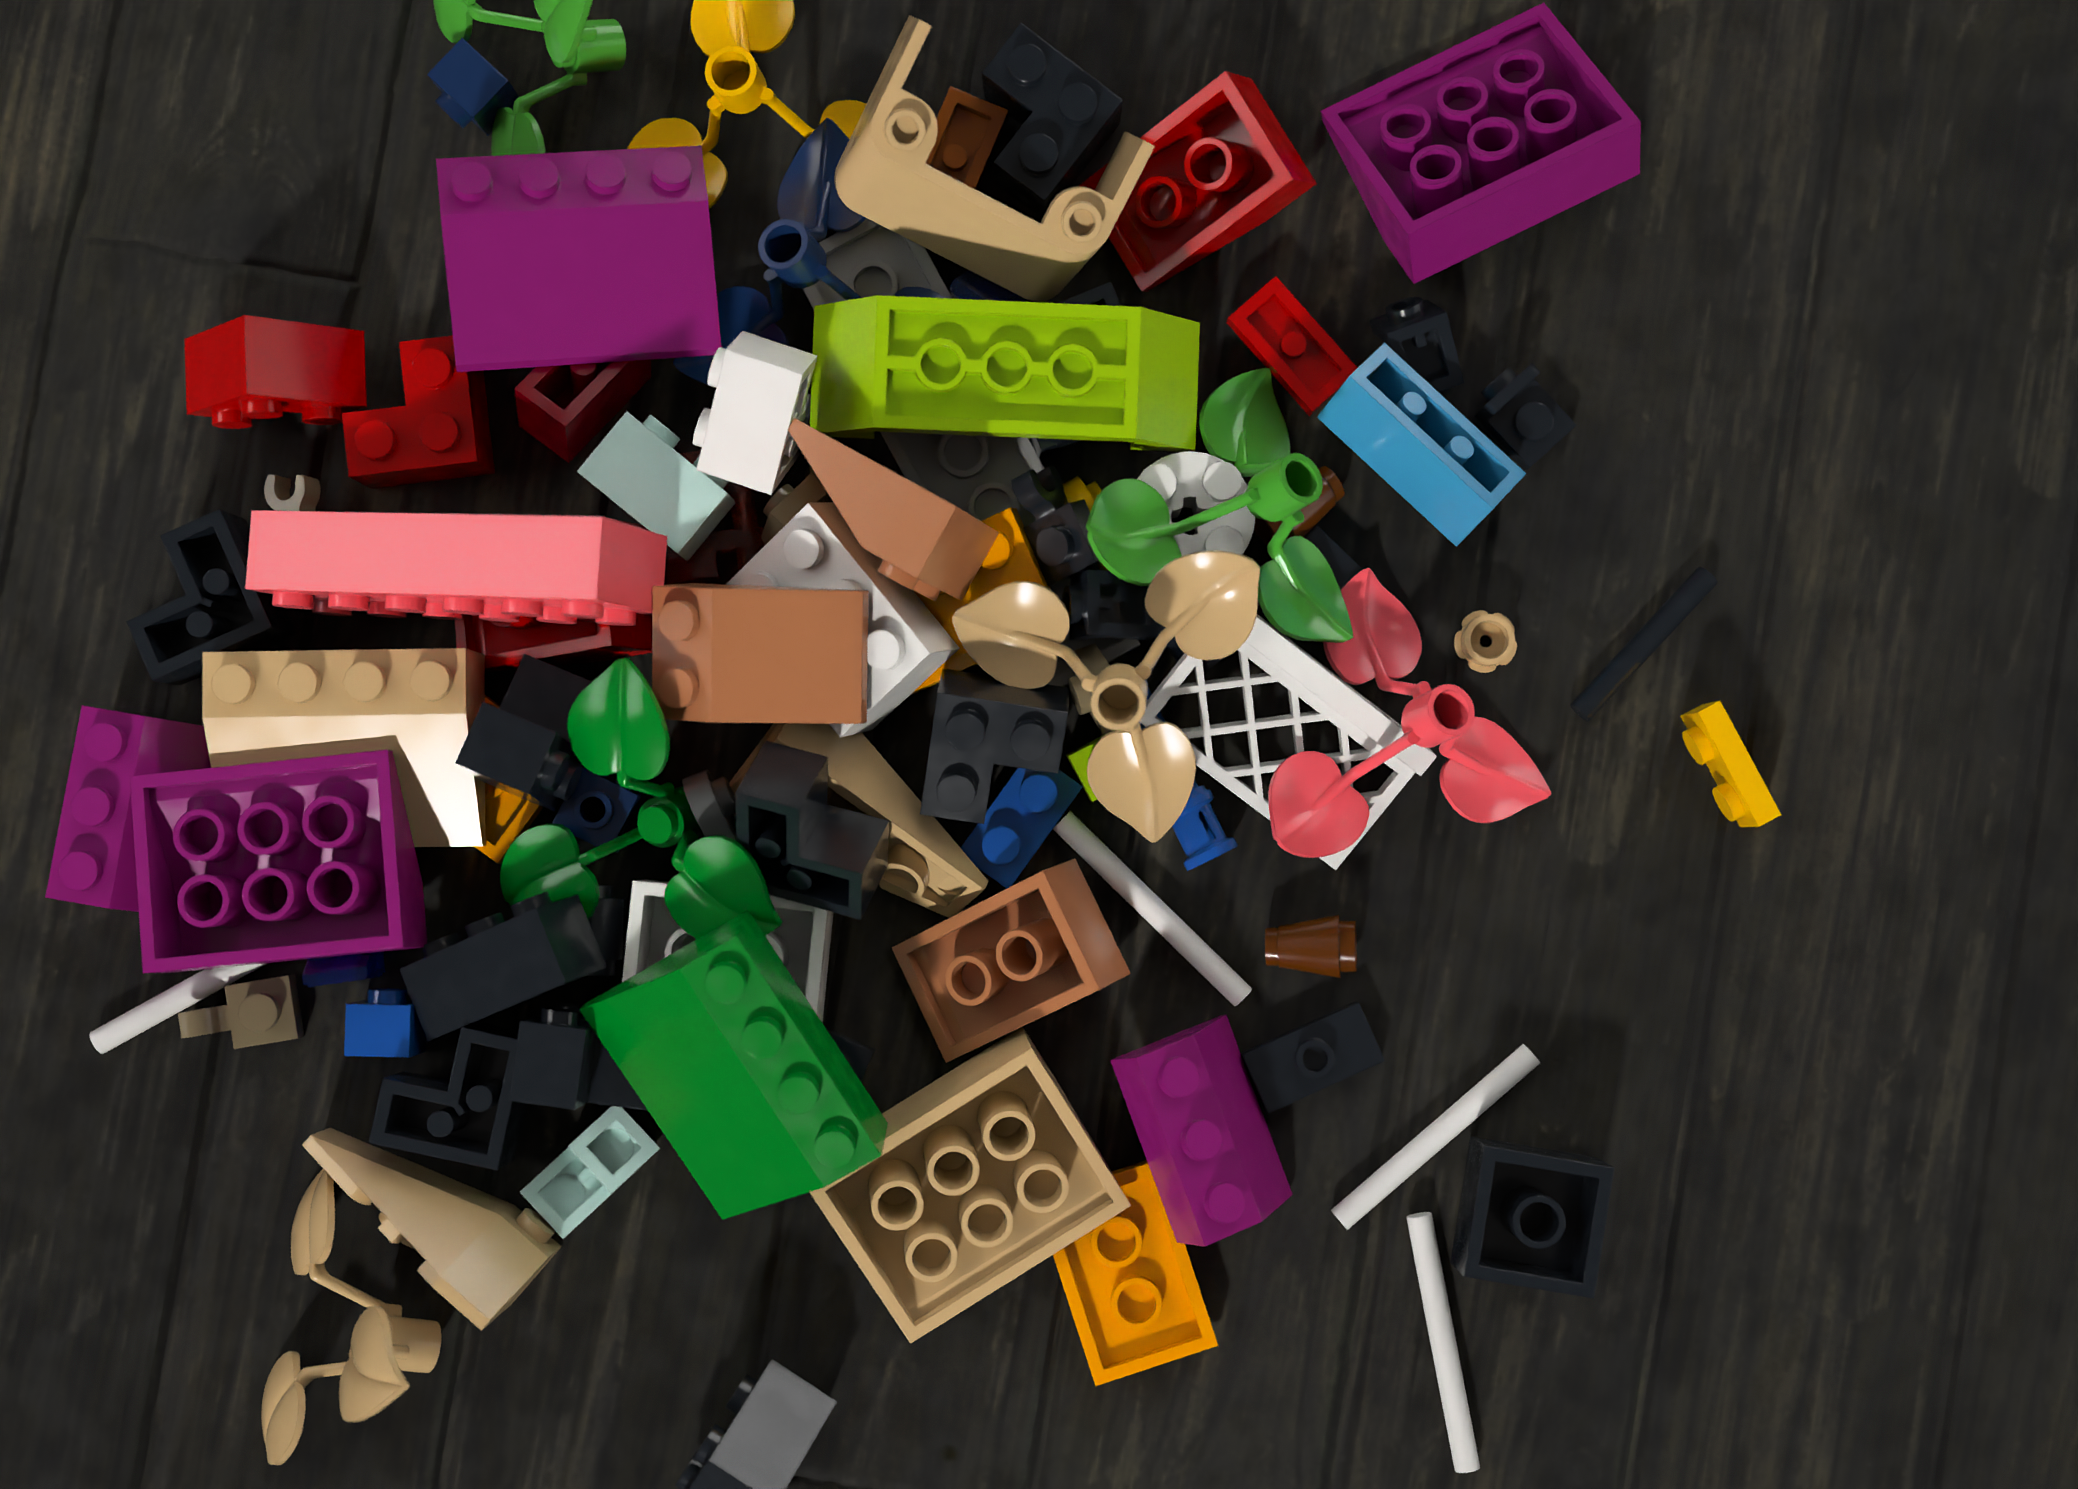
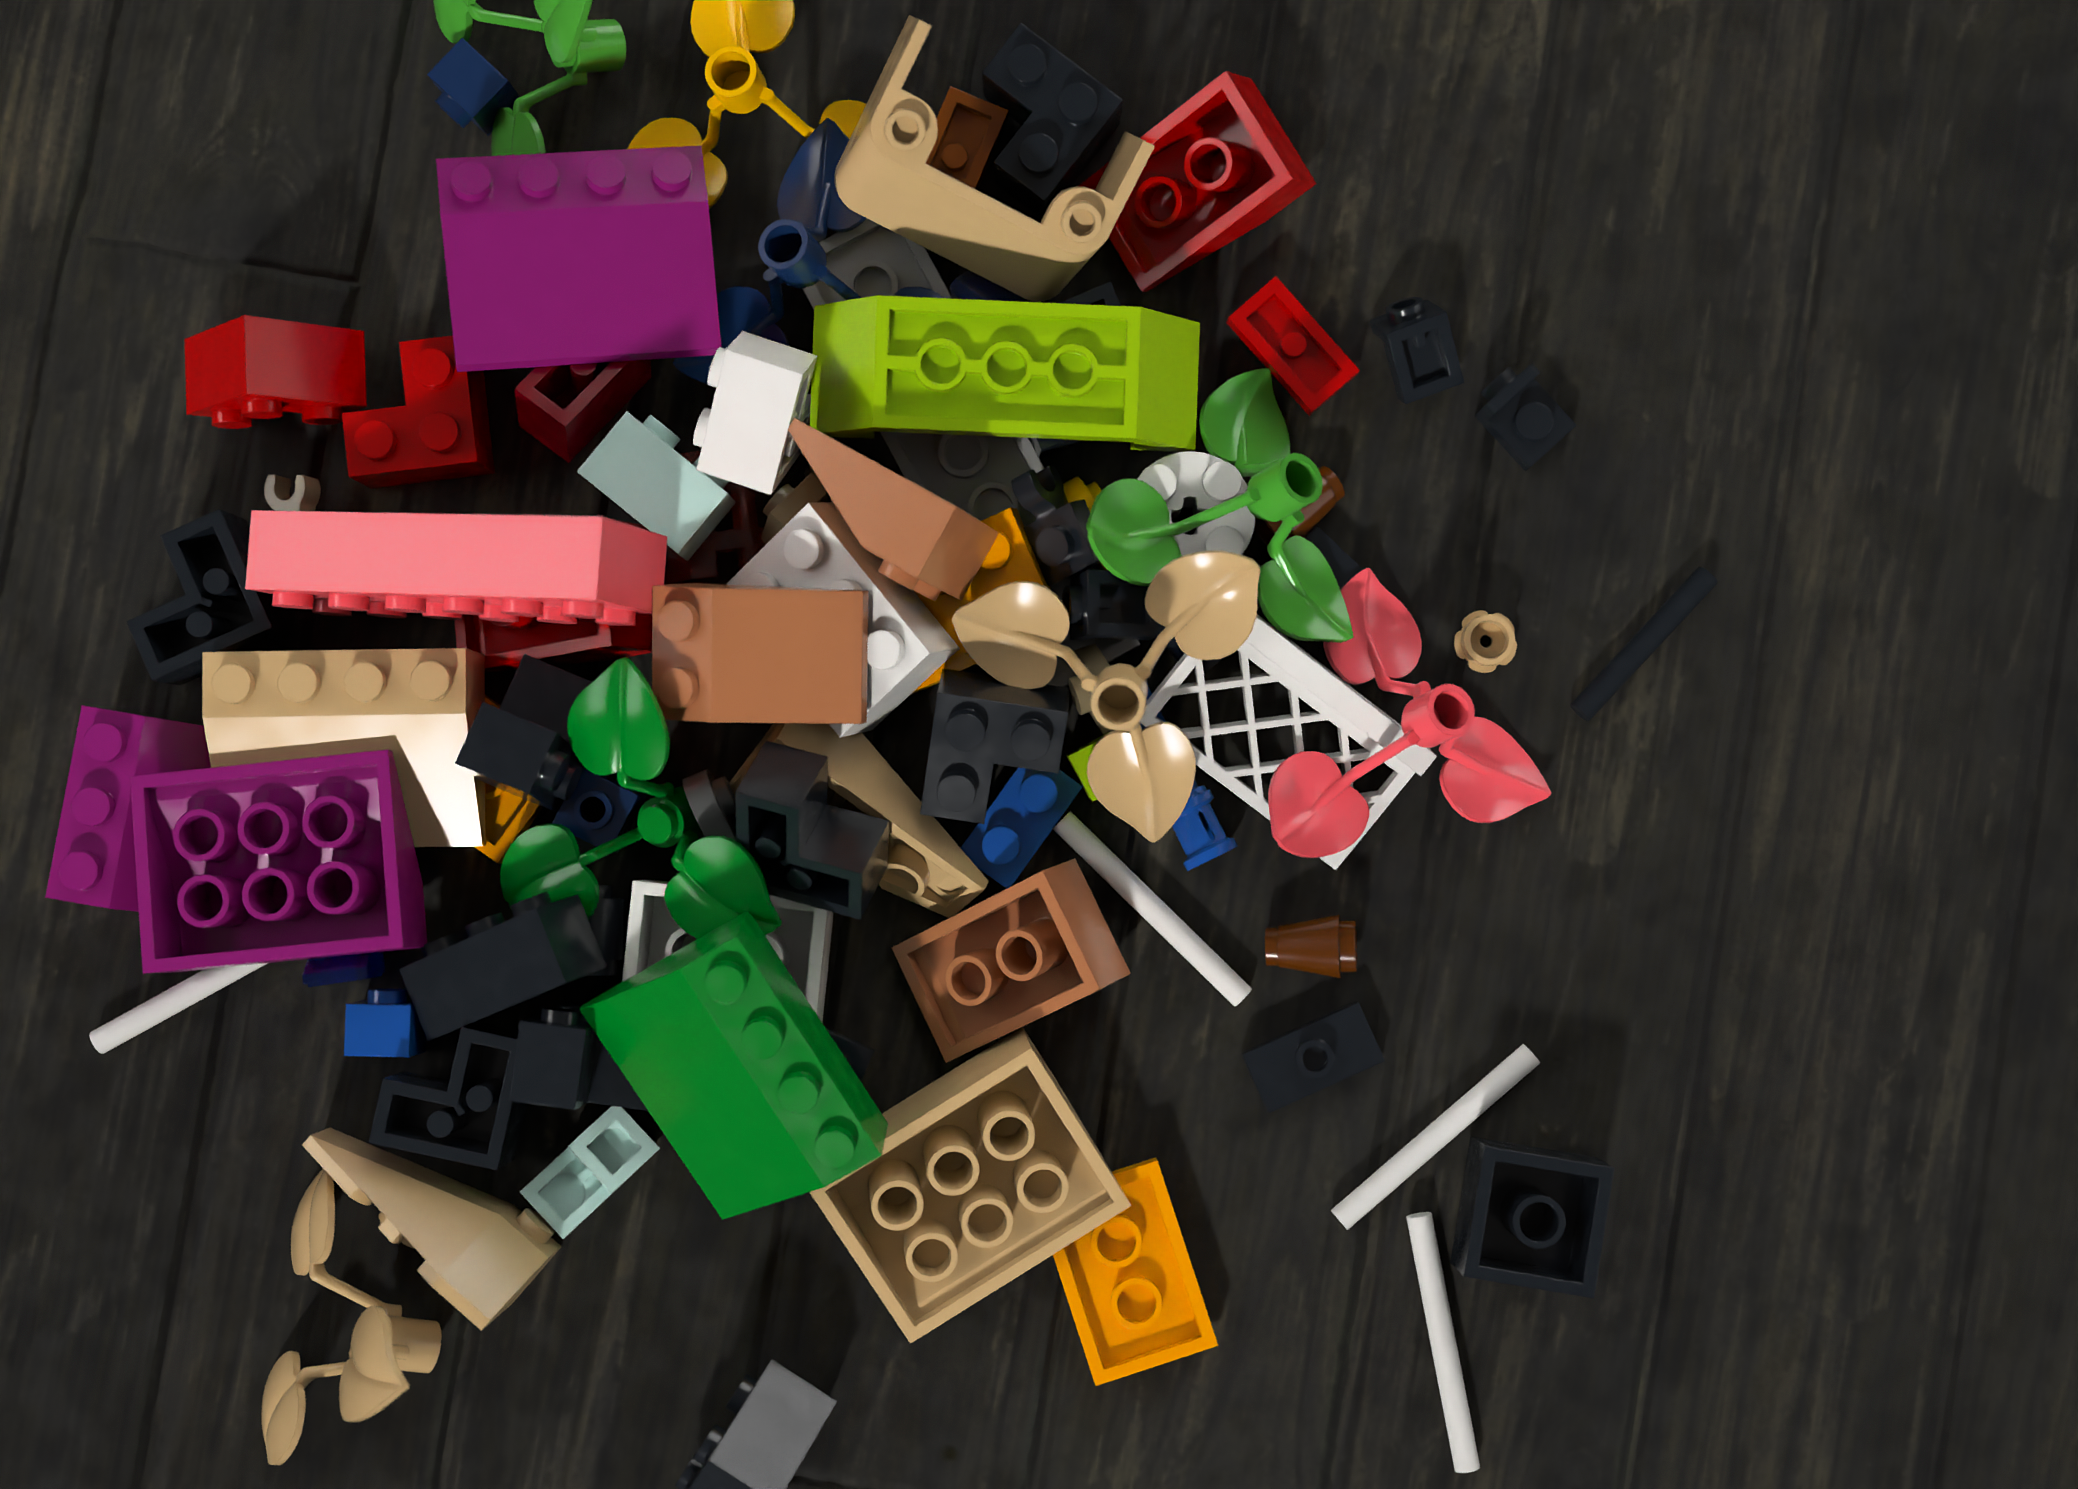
(254, 1013): dark tan plate -> none
(1203, 1132): magenta slope -> none
(1420, 444): dark azure brick -> none
(1484, 141): magenta slope -> none
(1740, 787): yellow plate -> none

